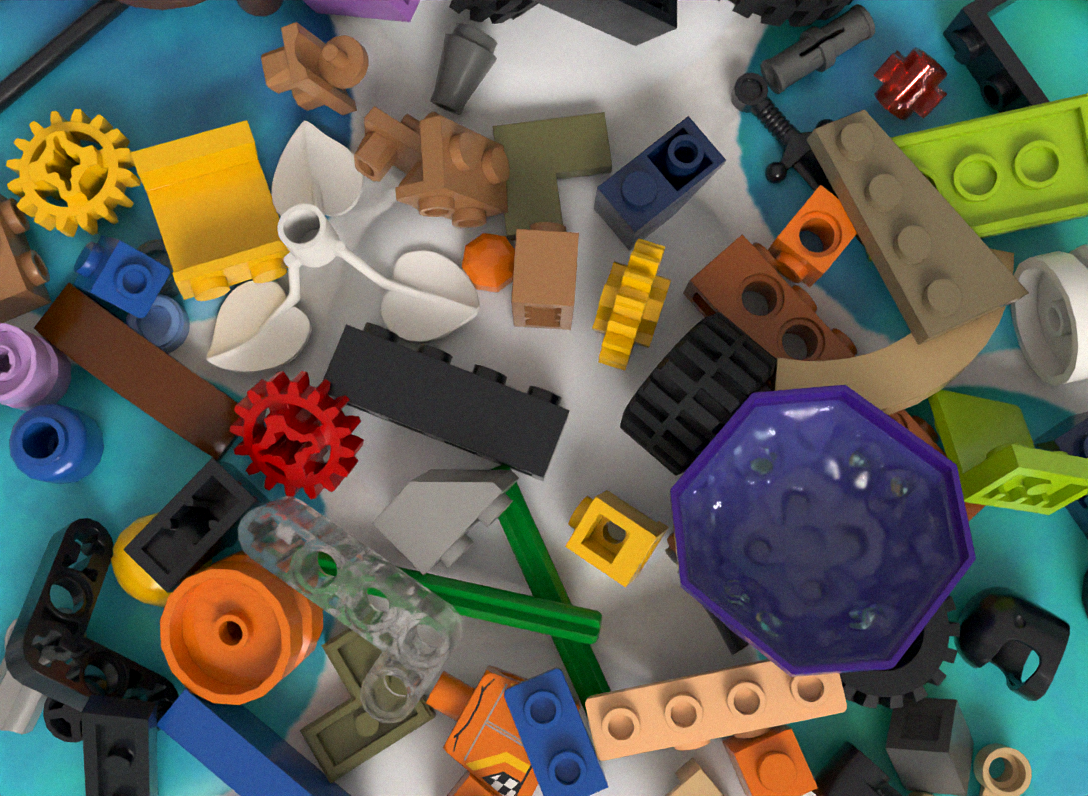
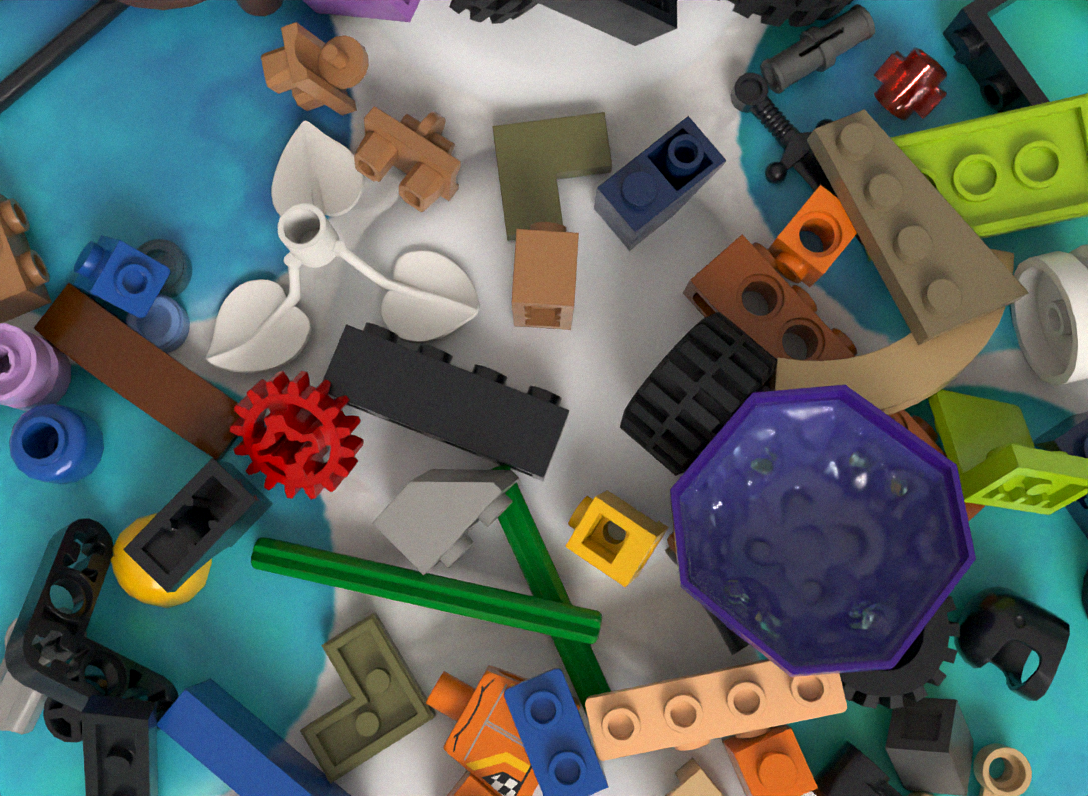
(51, 163): yellow gear -> none
(213, 210): yellow panel -> none
(237, 630): orange wheel -> none
(347, 600): clear beam -> none
(461, 175): medium nougat bracket -> none
(462, 67): dark grey cone -> none
(489, 262): orange tile -> none
(631, 304): yellow gear -> none

